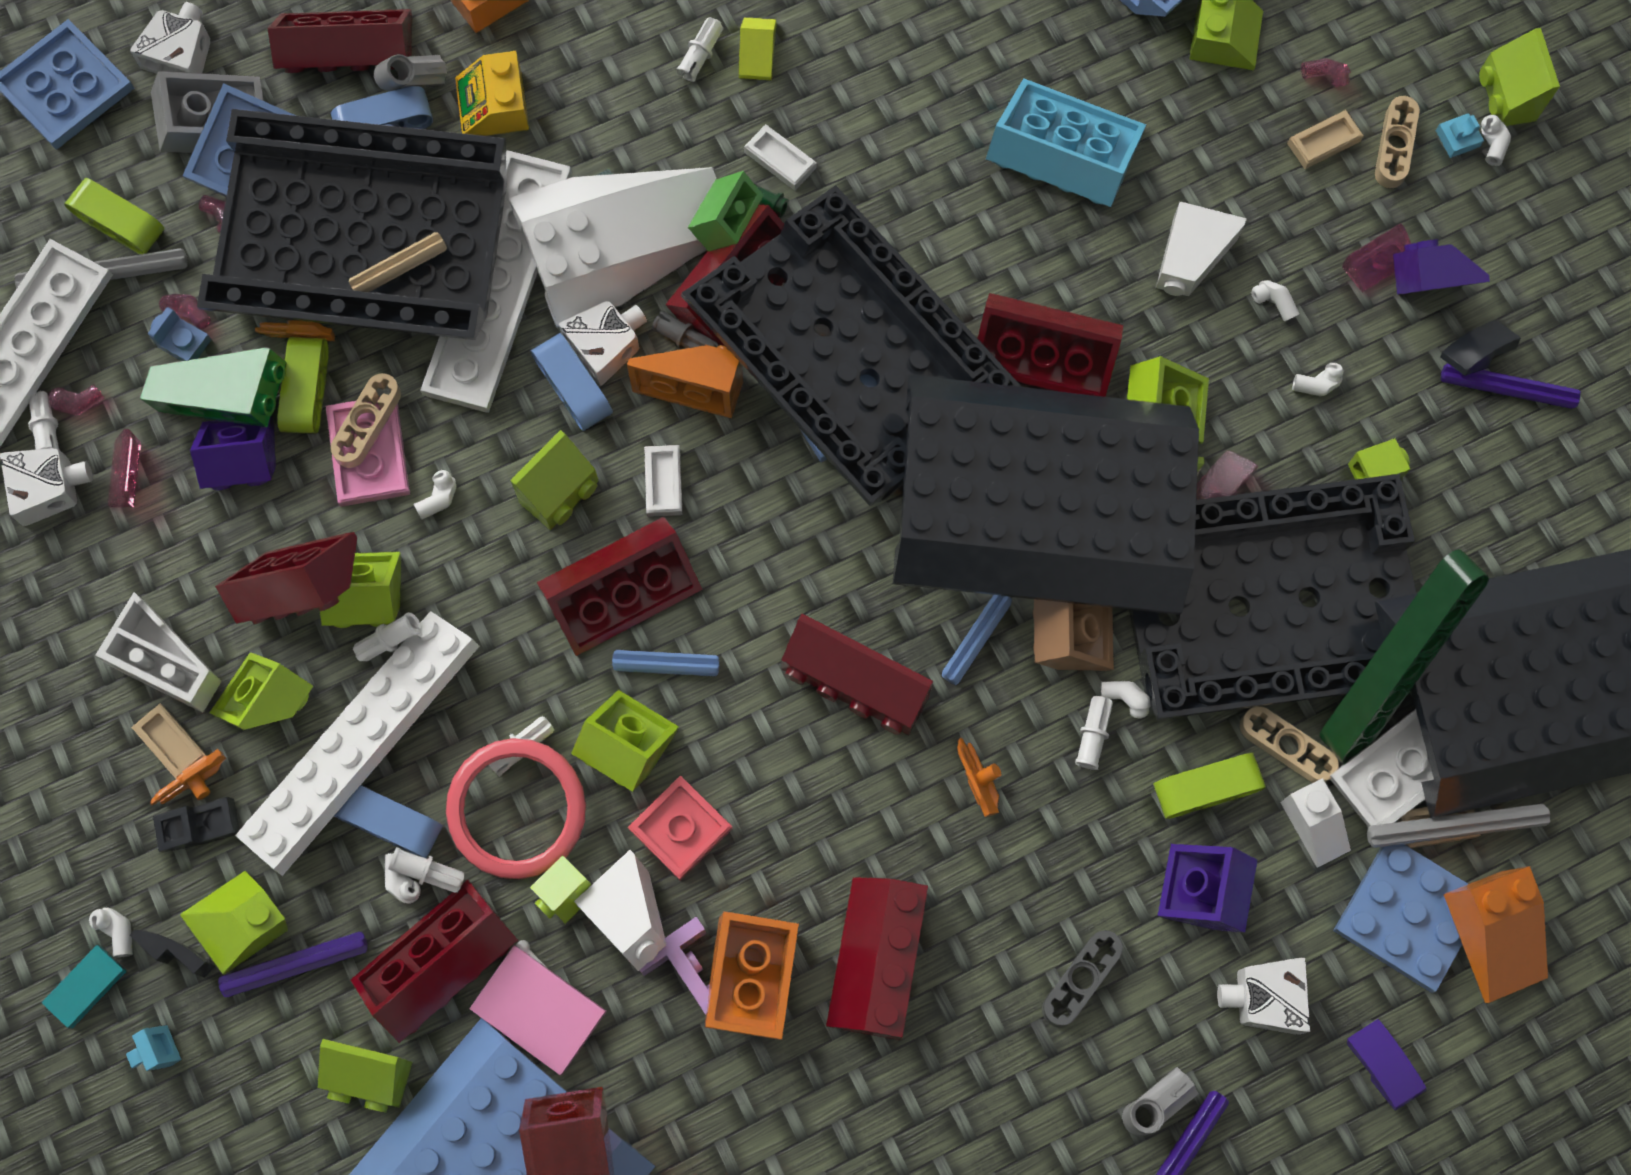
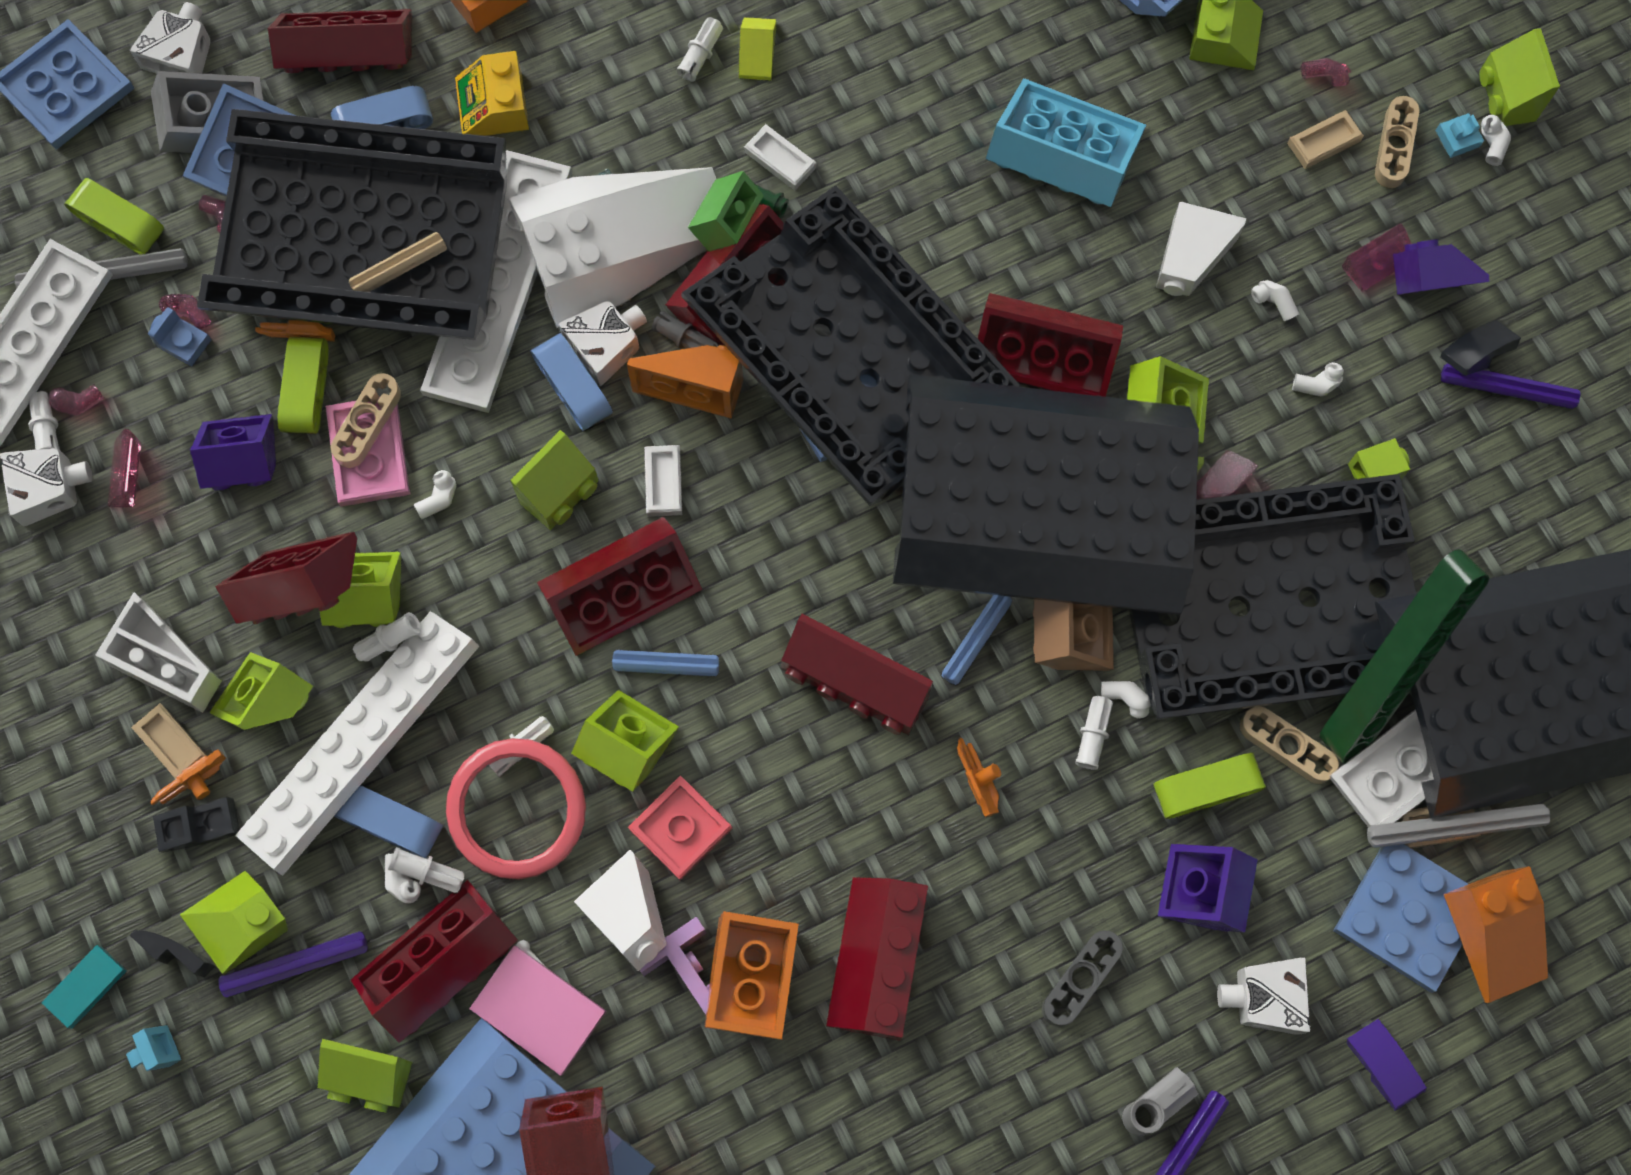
(115, 926): white arm -> none
(219, 387): slope -> none
(411, 71): light grey piece -> none
(559, 890): brick -> none
(1318, 822): white slope -> none

